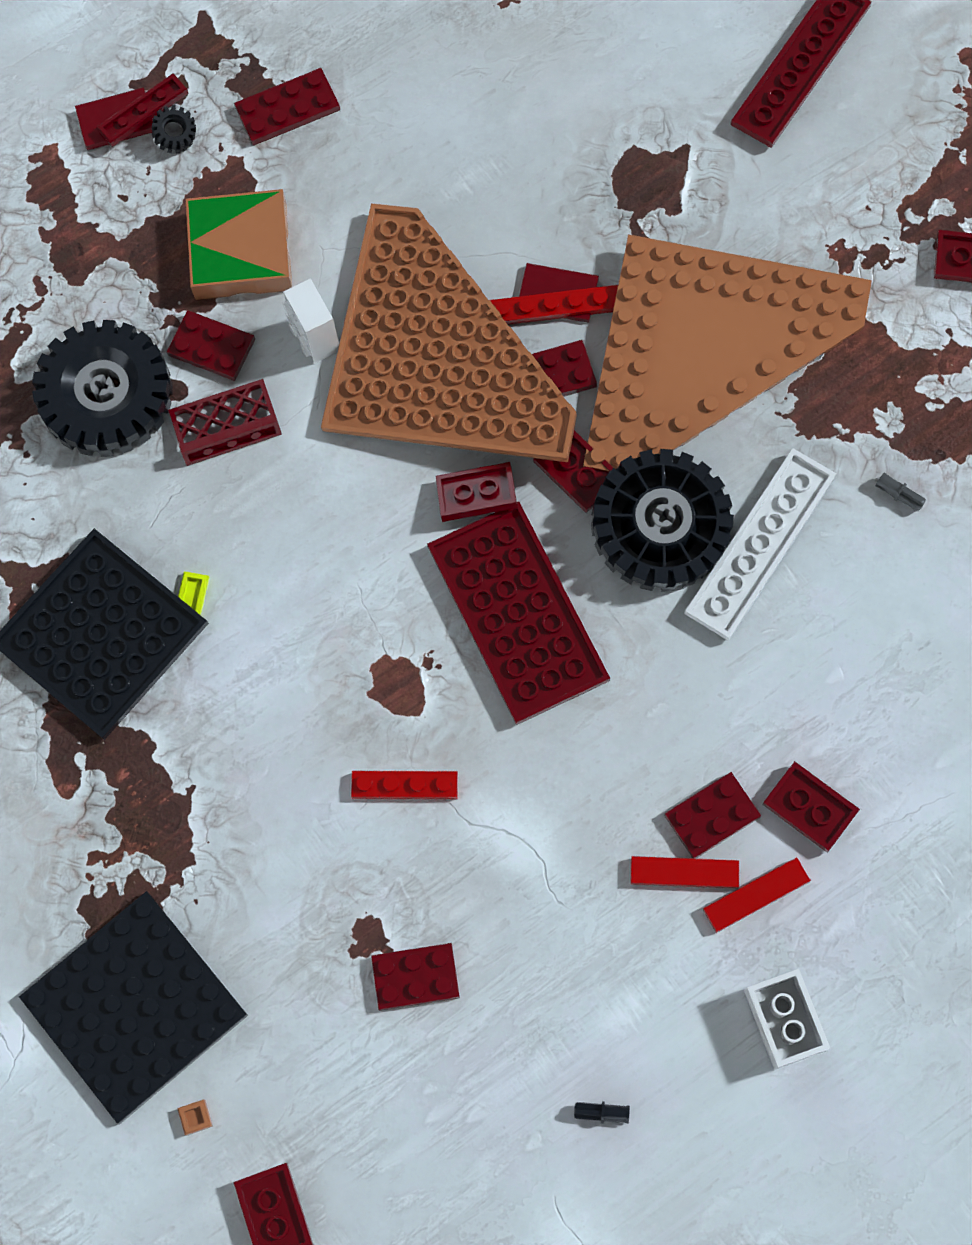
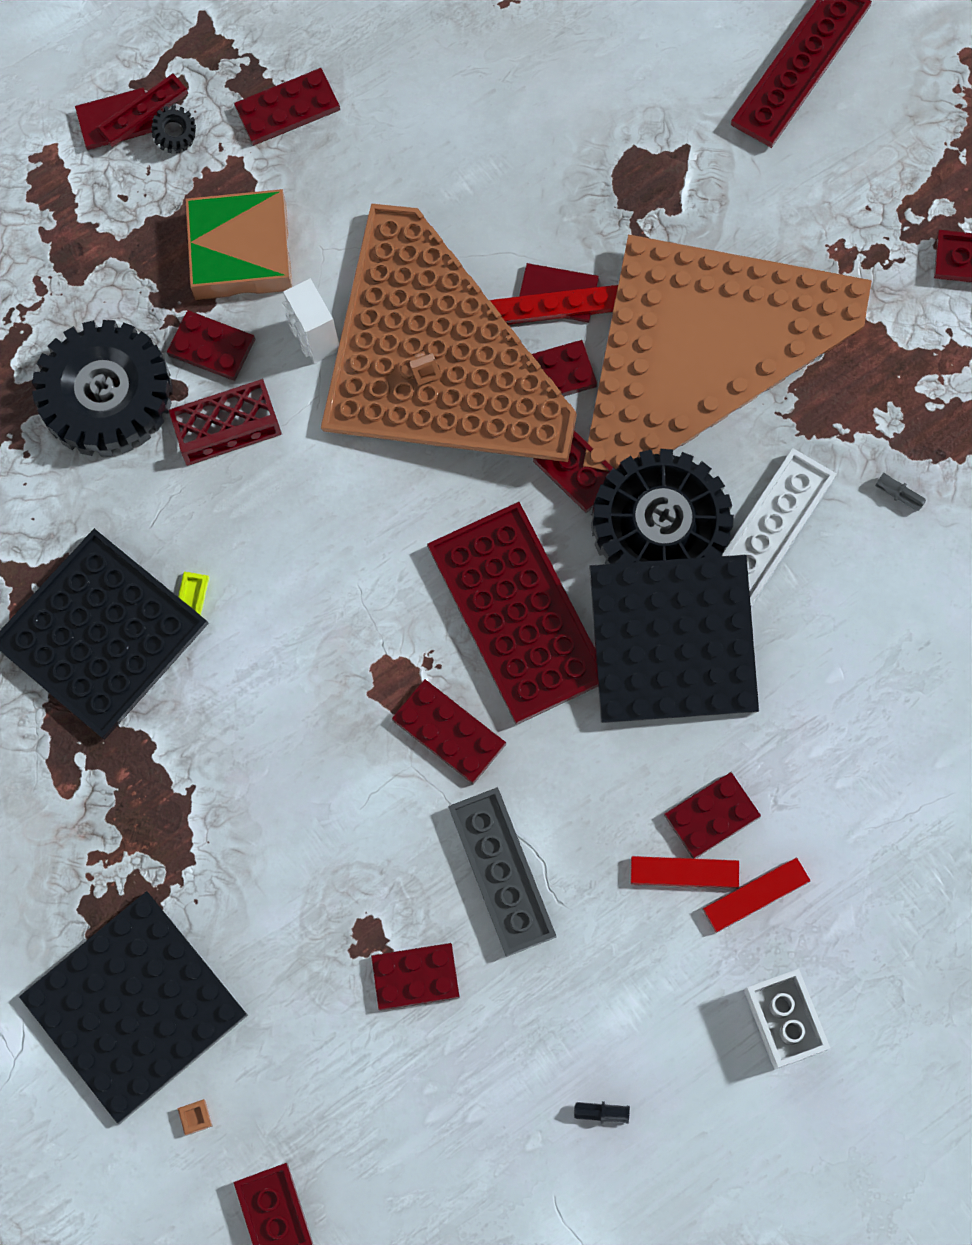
(404, 785): red plate -> none
(425, 368): none -> nougat tile
(449, 731): none -> dark red plate
(476, 491): dark red plate -> none
(502, 872): none -> dark grey plate
(673, 638): none -> black plate
(811, 806): dark red plate -> none

